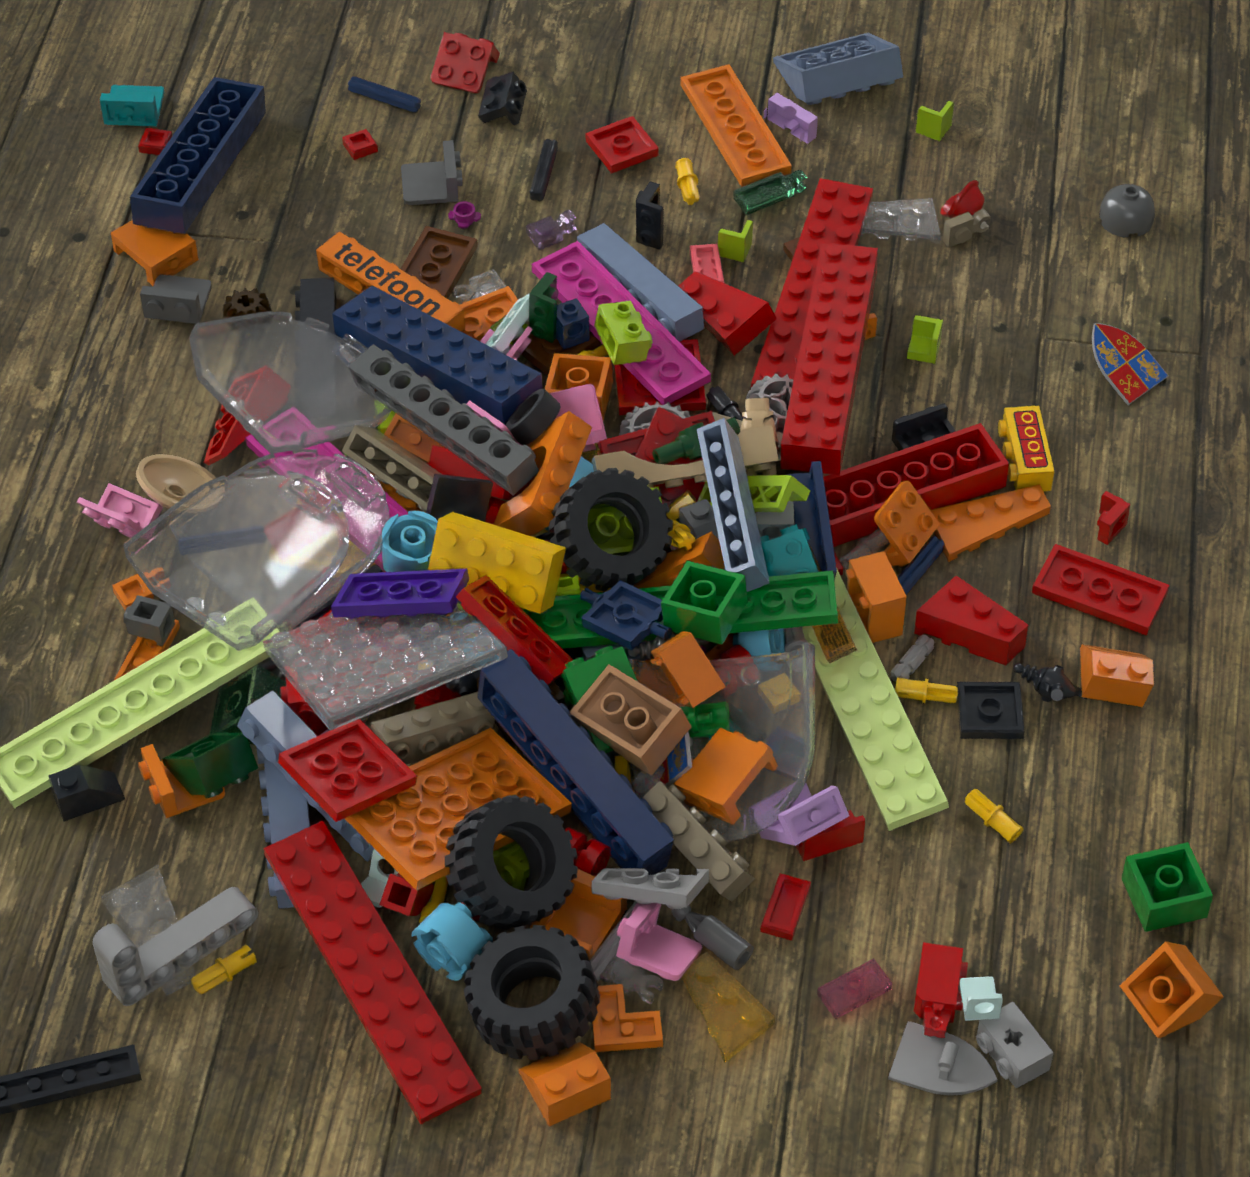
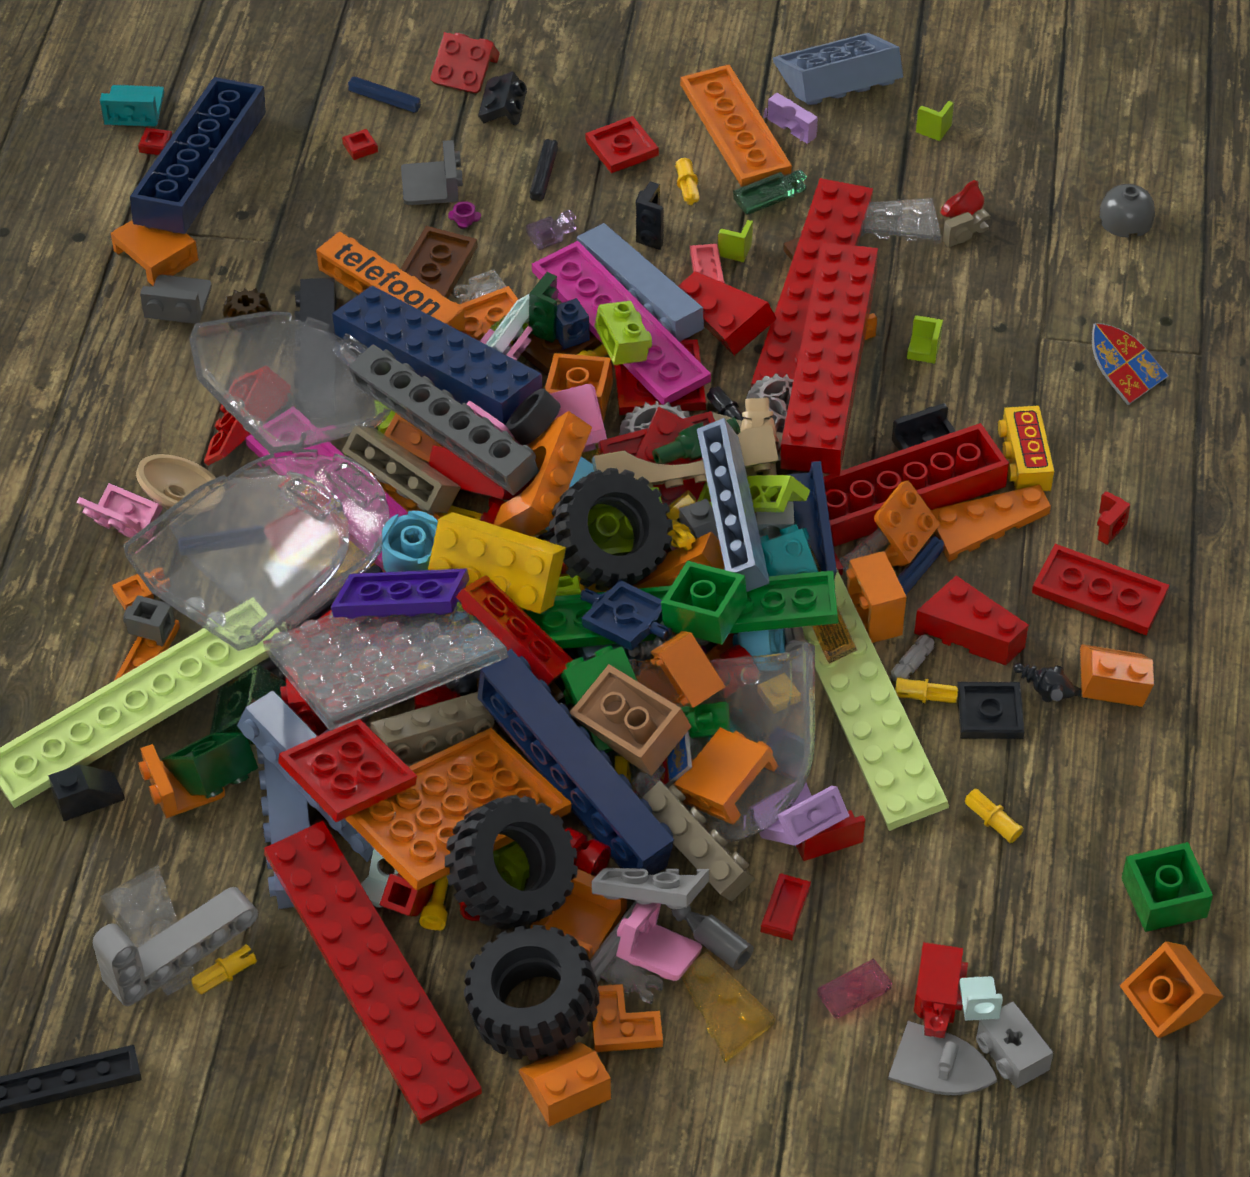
(450, 939): medium azure brick -> none
(459, 495): black tile -> none

